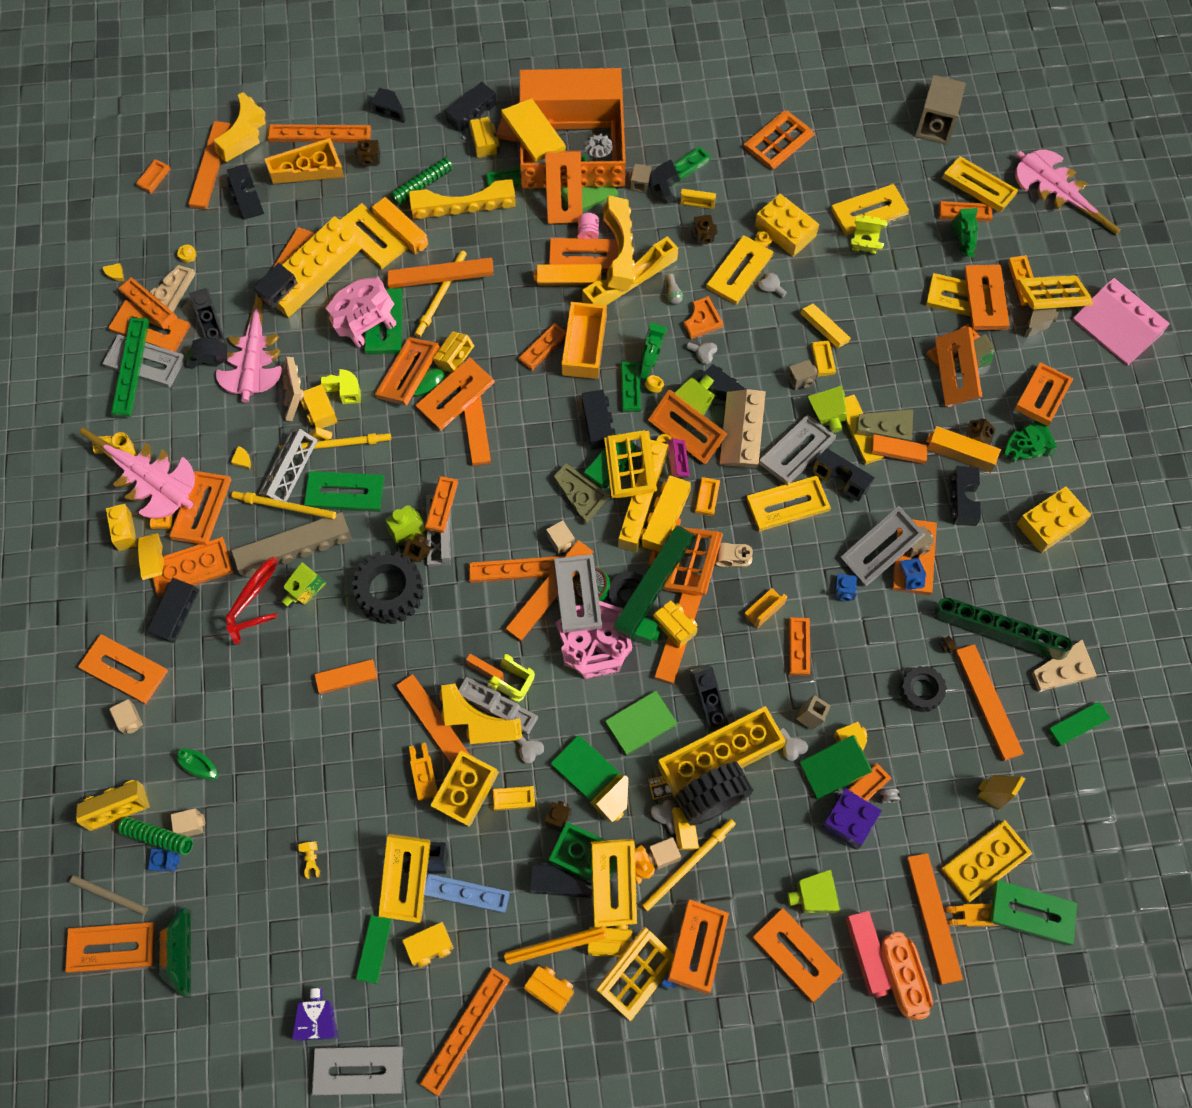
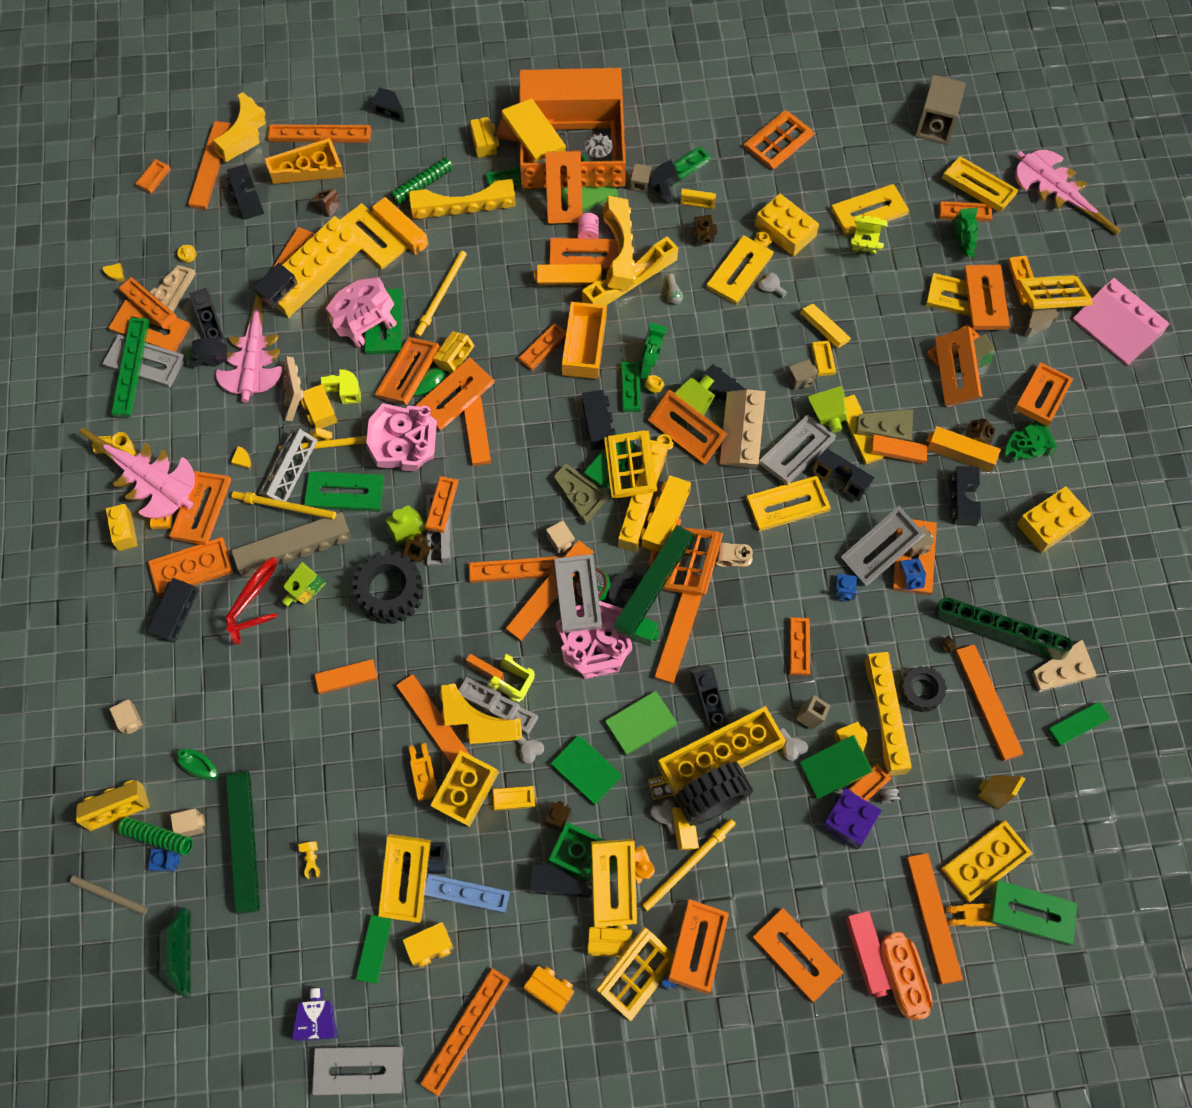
(79, 938): orange piece -> none
(139, 690): orange piece -> none
(150, 556): yellow slope -> none
(243, 842): none -> dark green beam
(326, 202): none -> reddish brown slope
(368, 152): dark brown brick -> none
(386, 436): none -> bright pink brick
(440, 272): orange tile -> none
(470, 106): black brick -> none
(555, 945): light orange axle -> none
(612, 799): slope -> none
(664, 853): tan brick -> none
(675, 623): yellow brick -> none
(678, 458): magenta tile -> none
(704, 318): orange tile -> none
(704, 351): light grey rock -> none
(707, 496): light orange tile -> none
(765, 607): light orange panel -> none
(816, 894): lime torso -> none
(893, 736): none -> yellow arch

